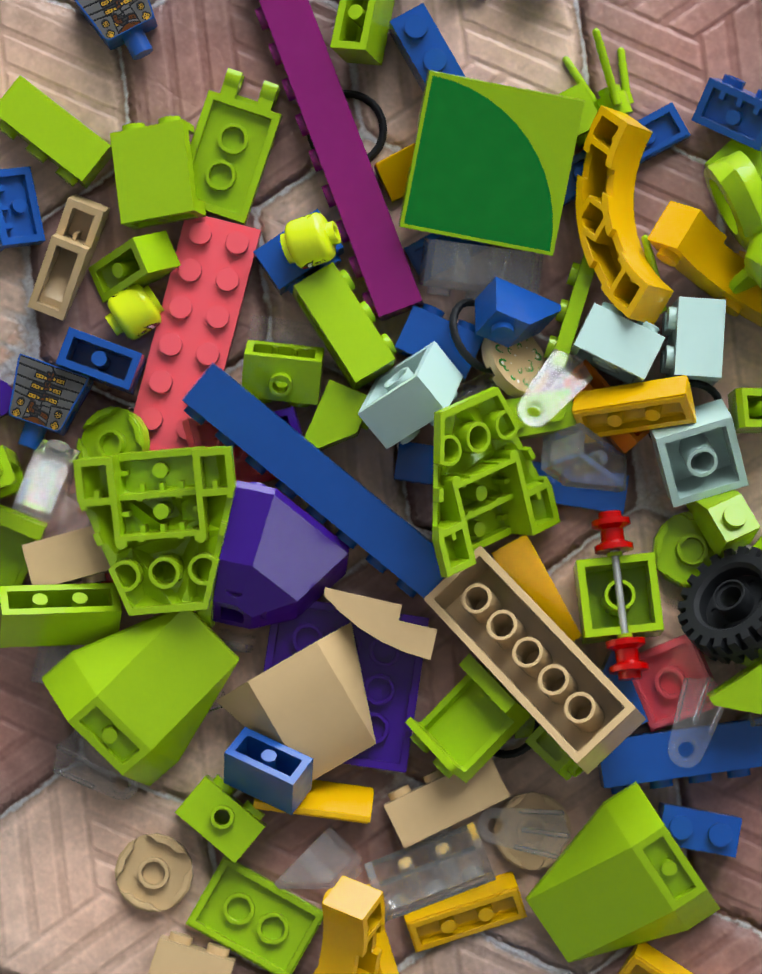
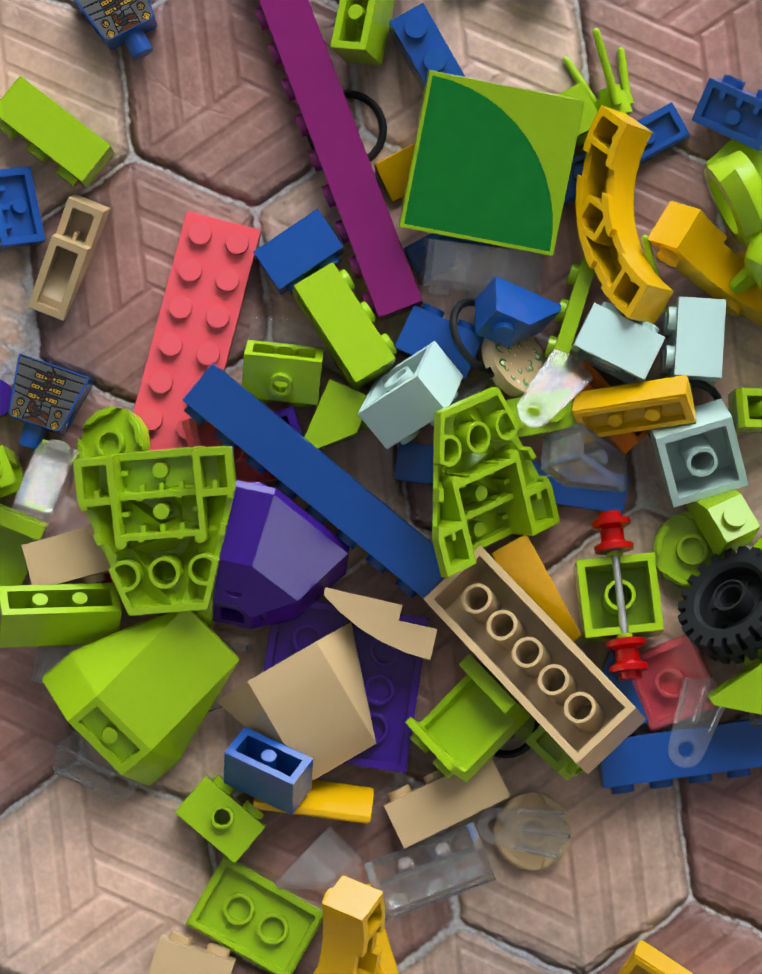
(101, 360): blue brick -> none
(134, 311): neon yellow head -> none
(137, 261): lime slope -> none
(154, 872): tan tile -> none
(155, 173): lime panel -> none
(233, 146): lime tile -> none
(310, 240): neon yellow head -> none
(466, 913): yellow slope -> none
(619, 882): lime wedge -> none
(702, 829): blue brick -> none

